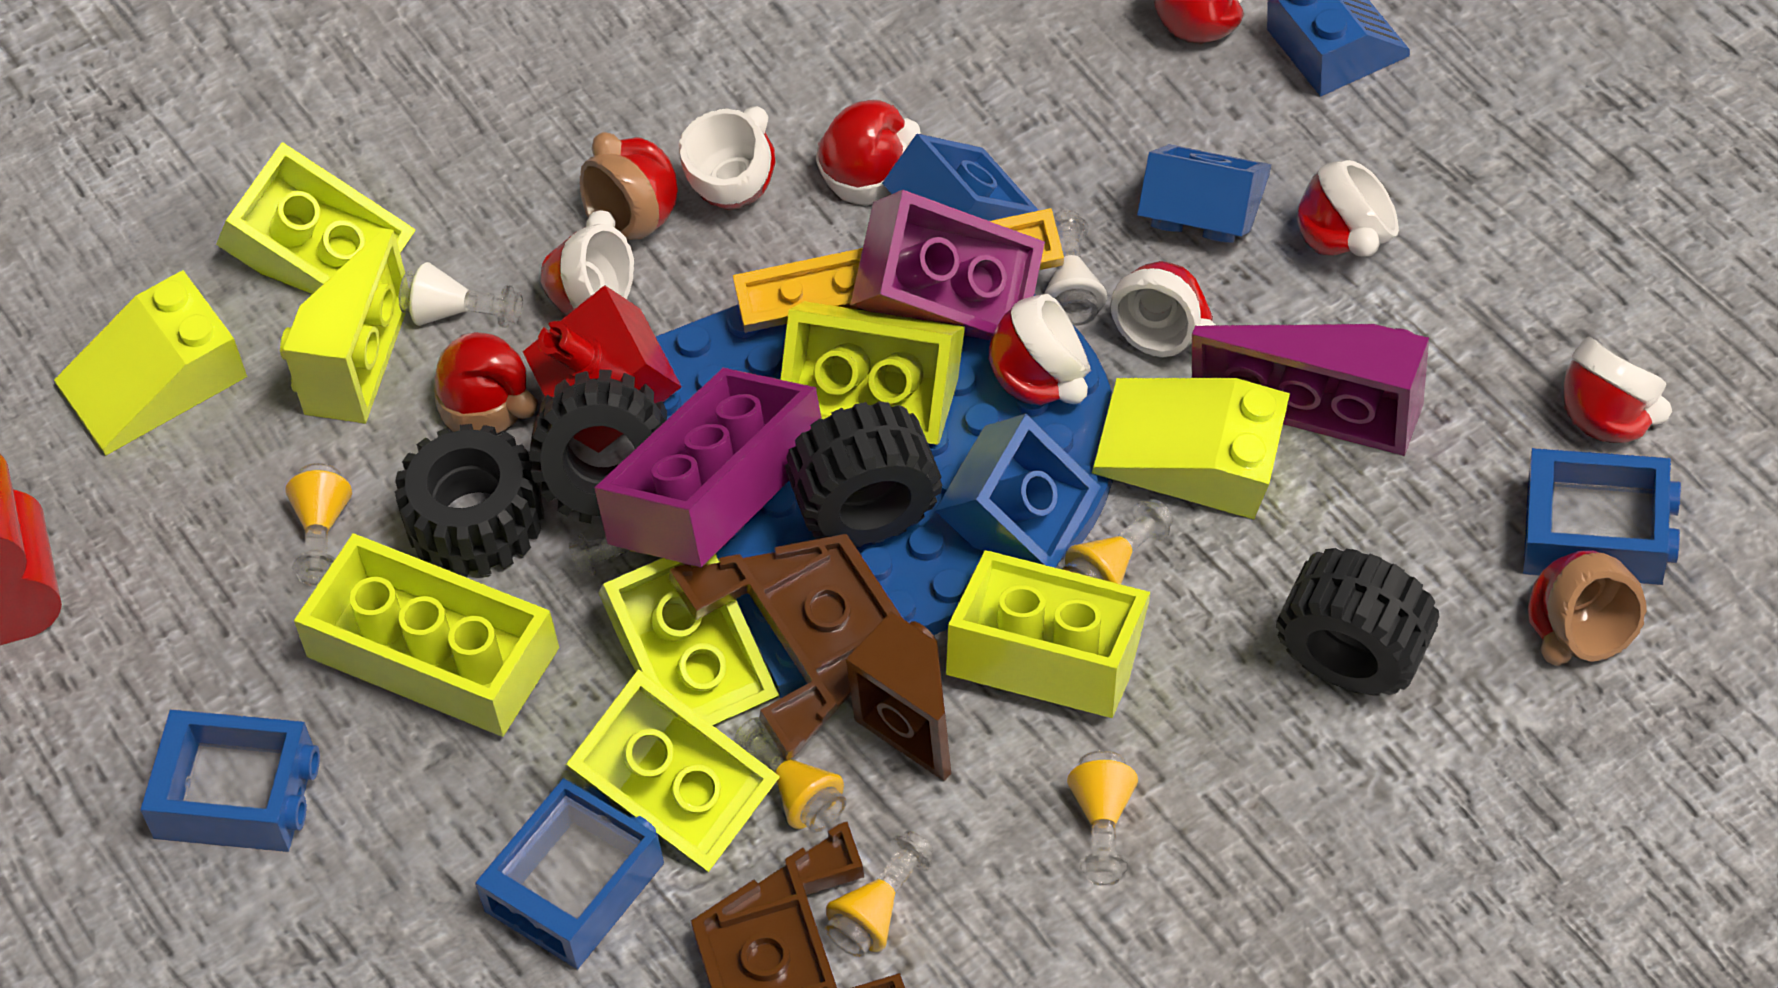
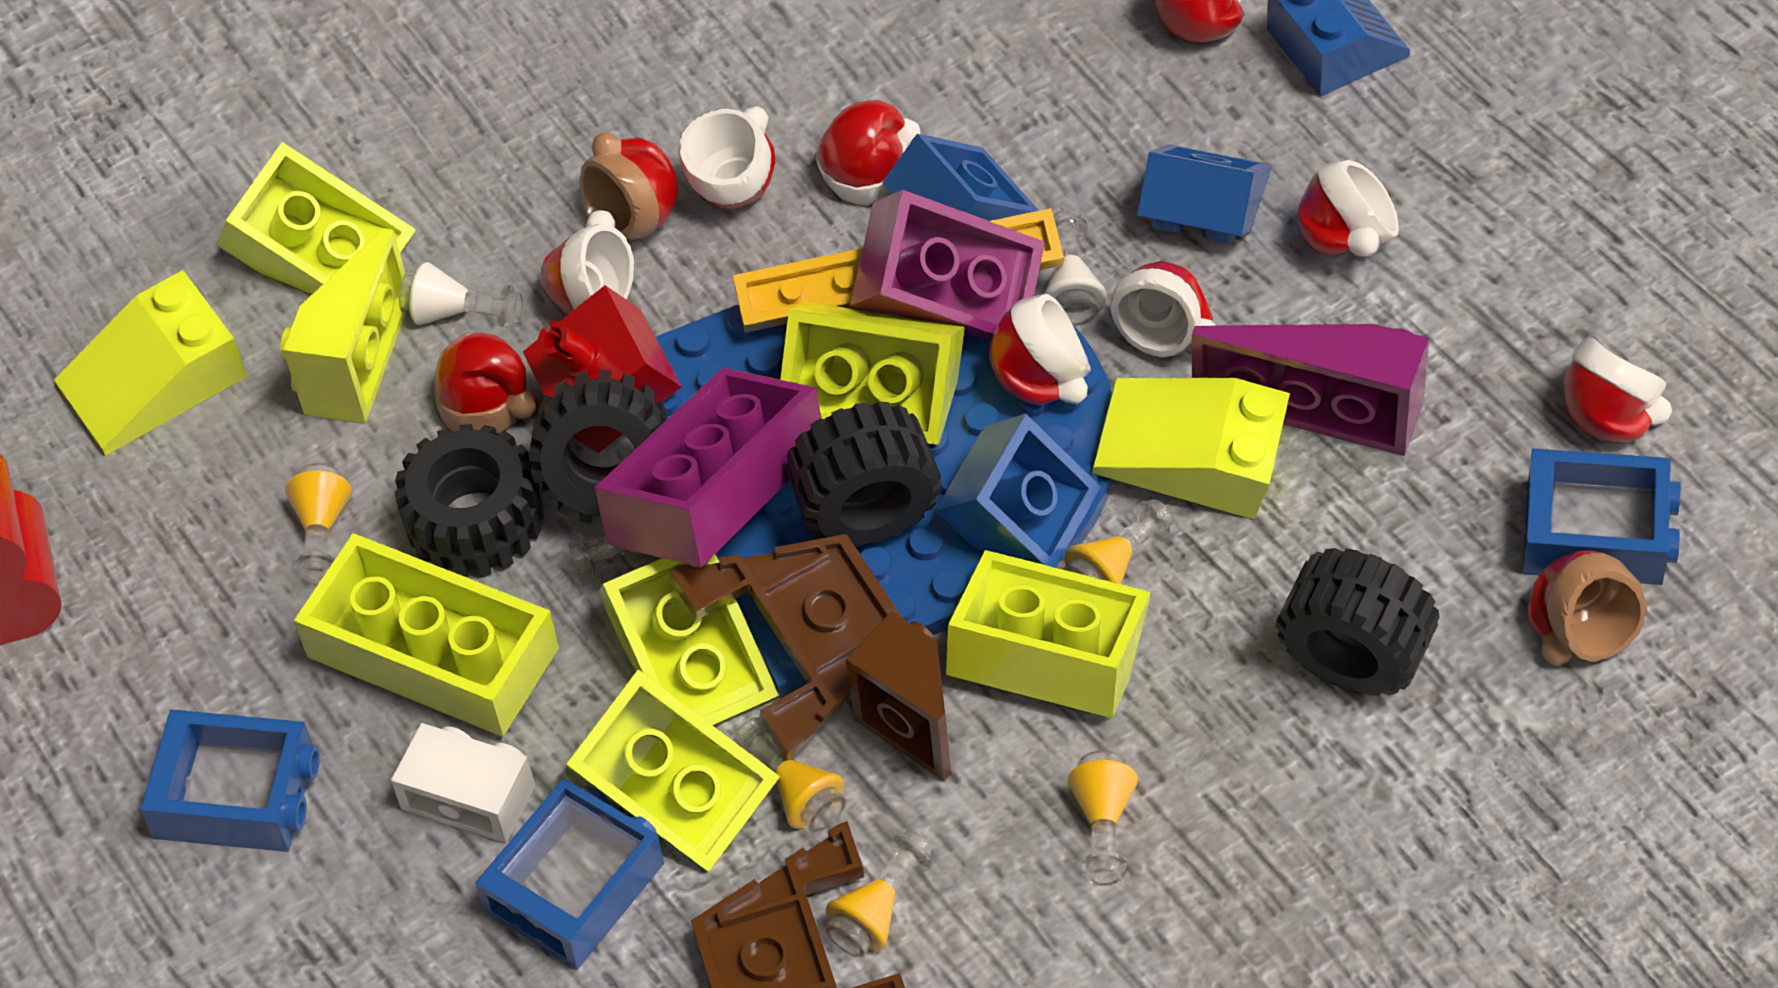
(464, 782): none -> white brick

